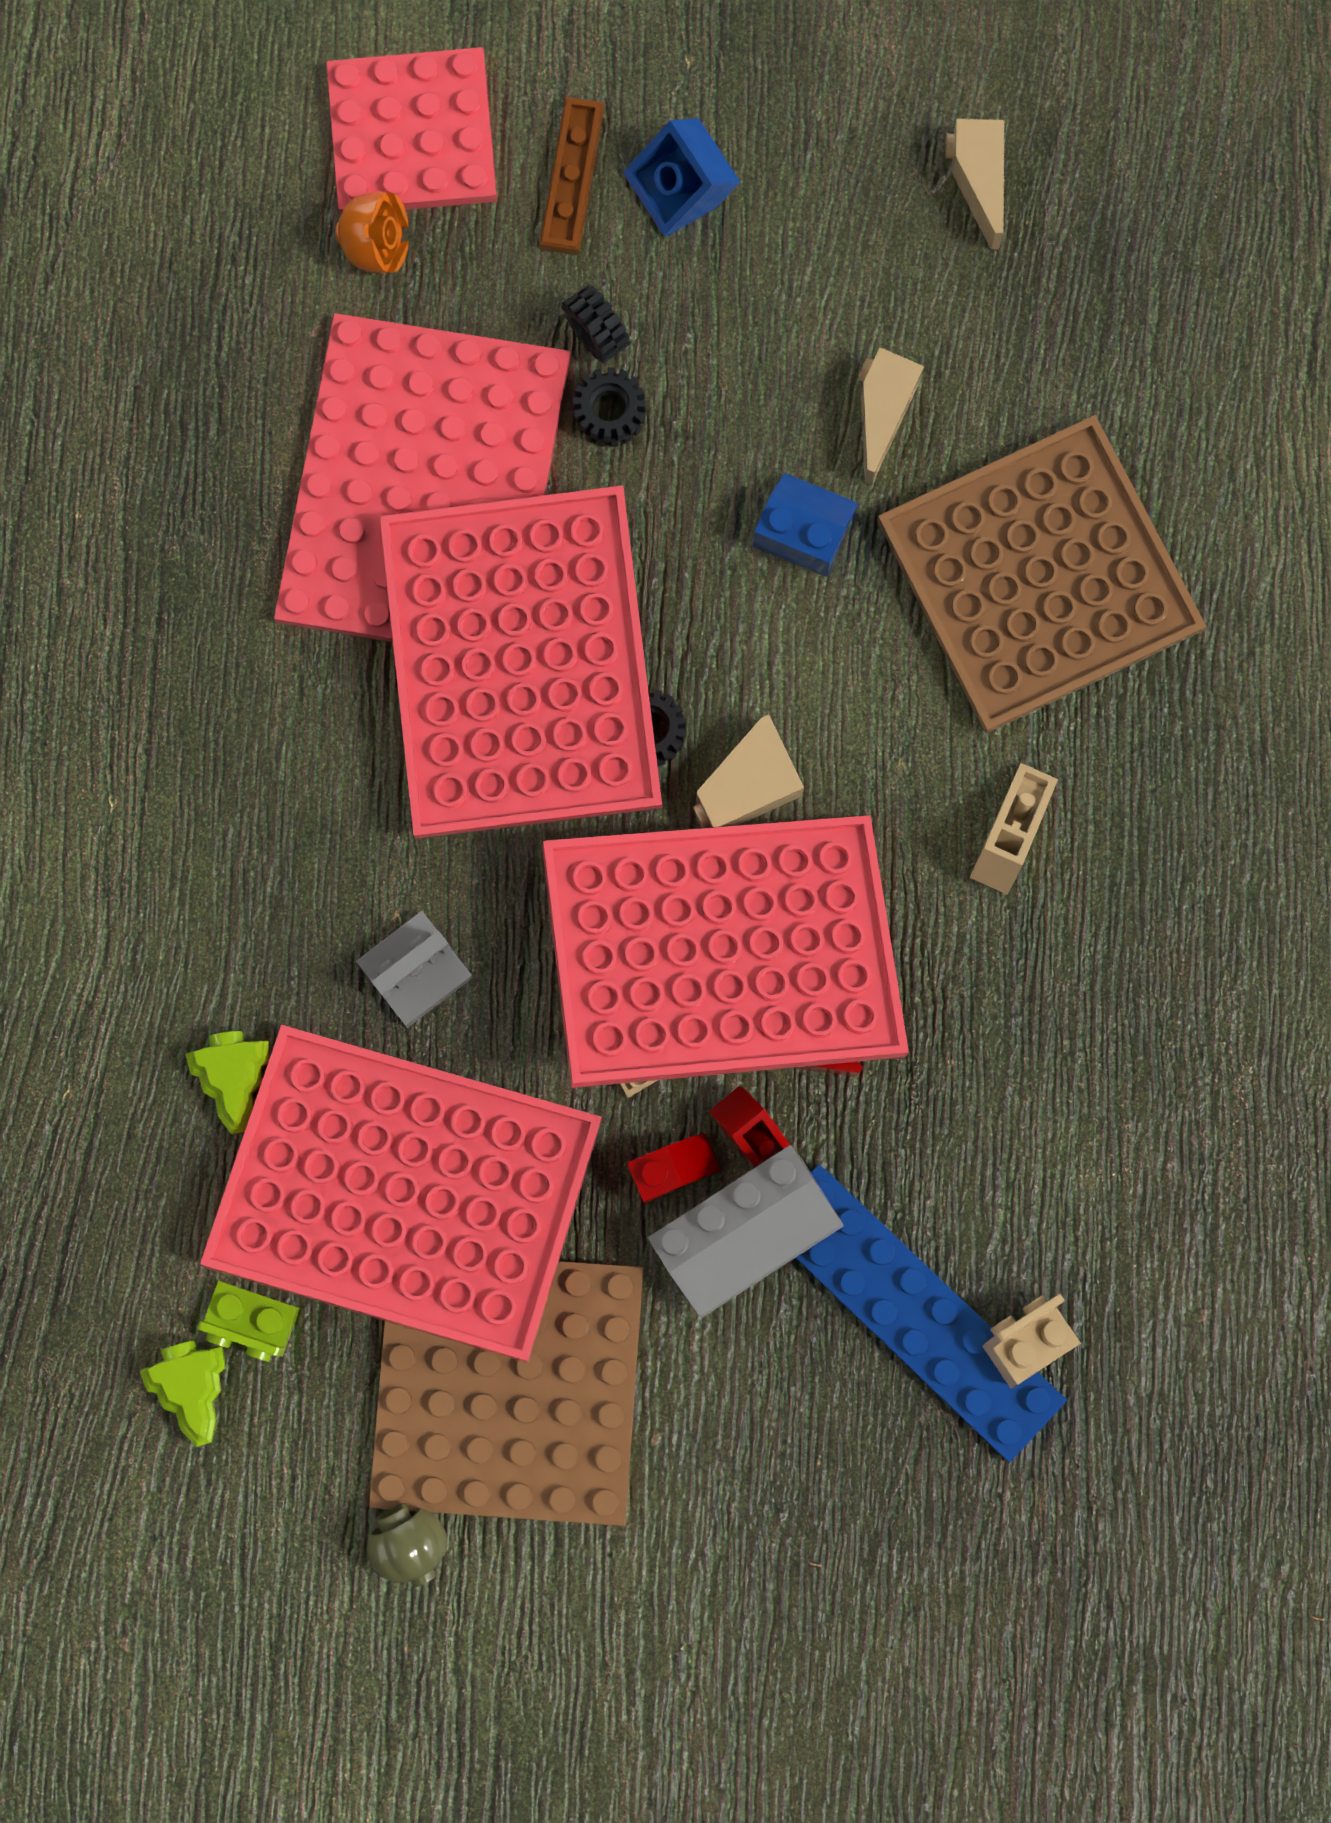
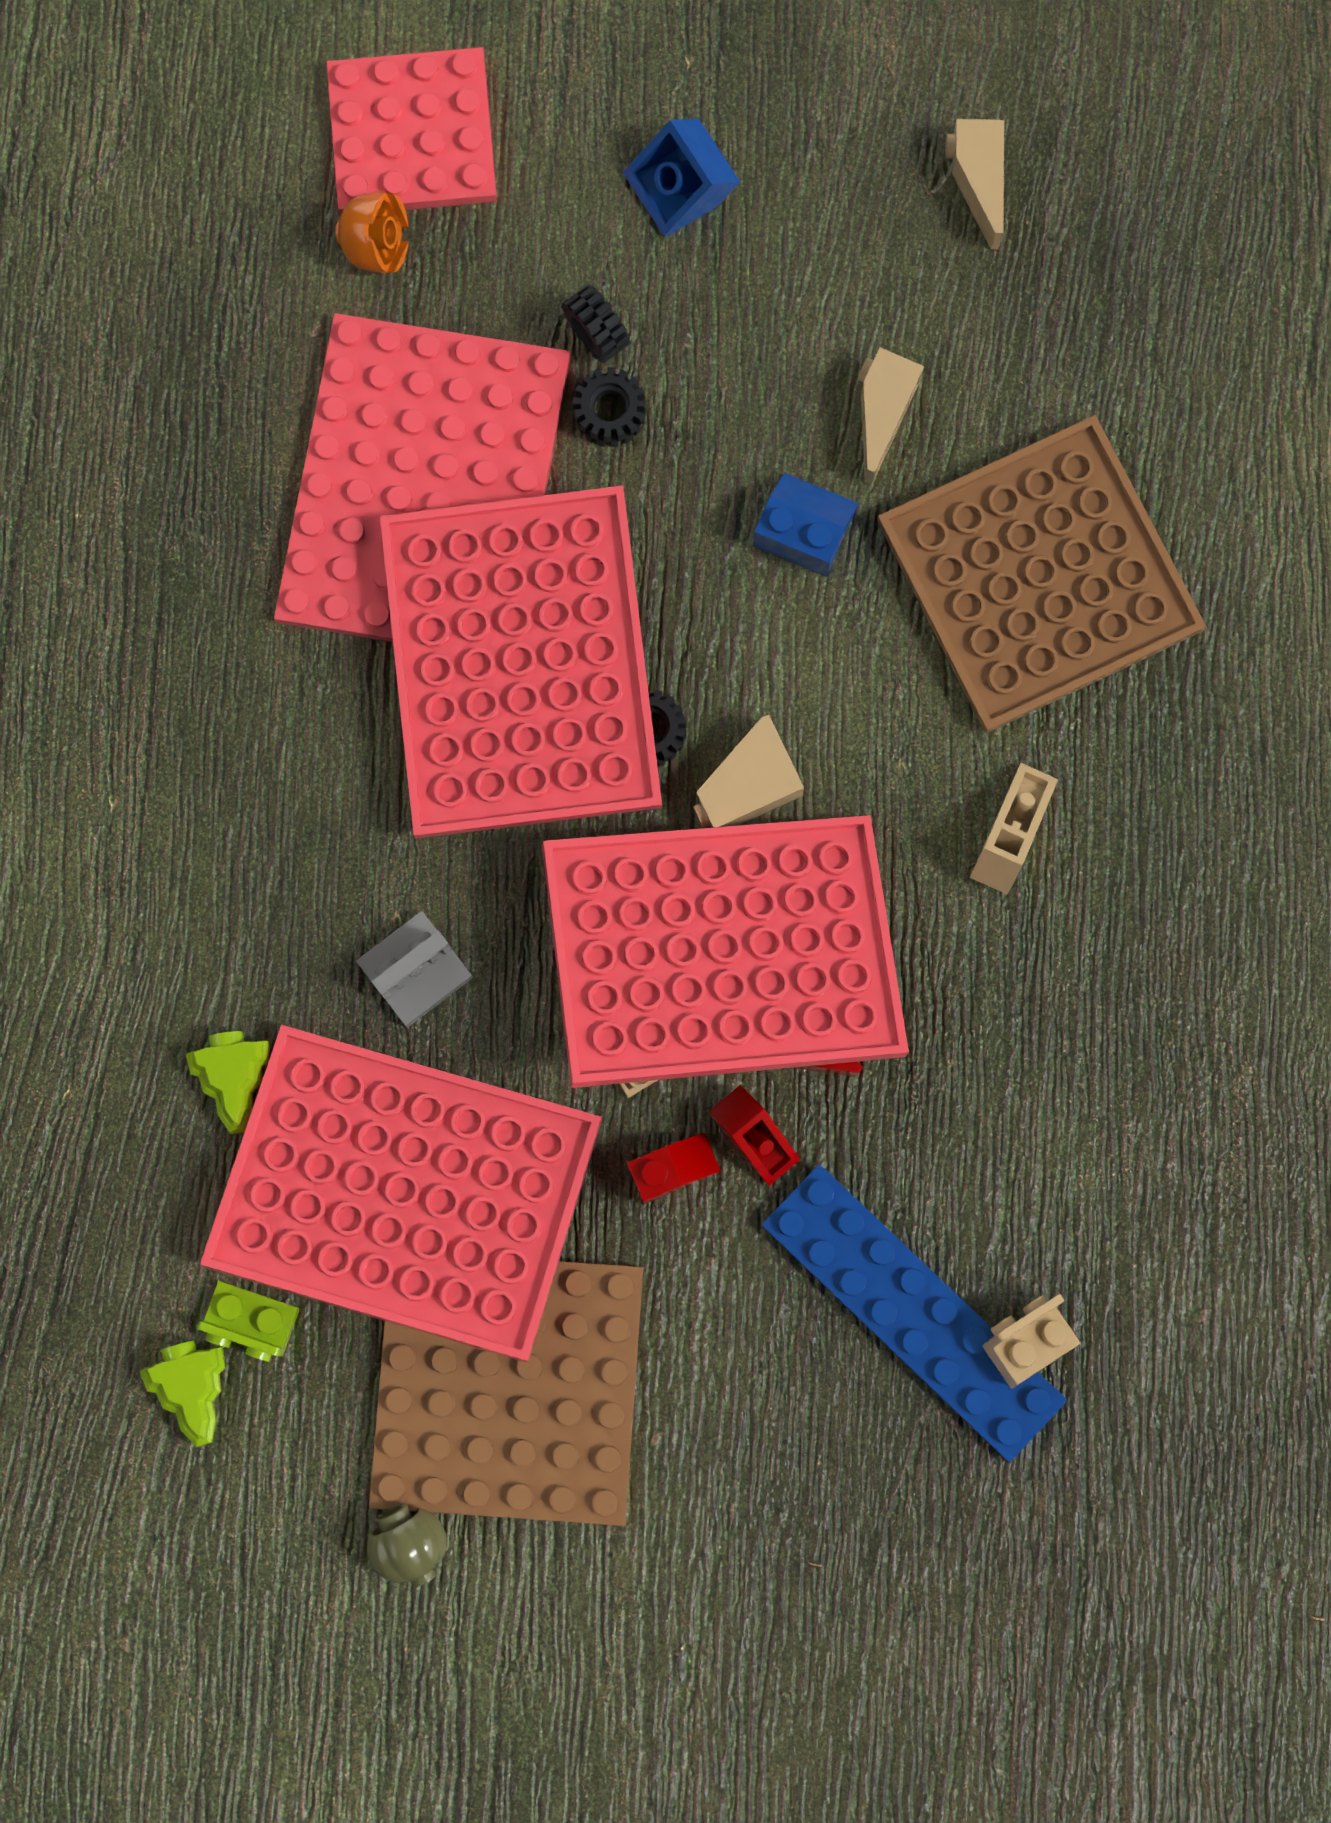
(572, 176): dark orange tile -> none
(745, 1231): light grey slope -> none

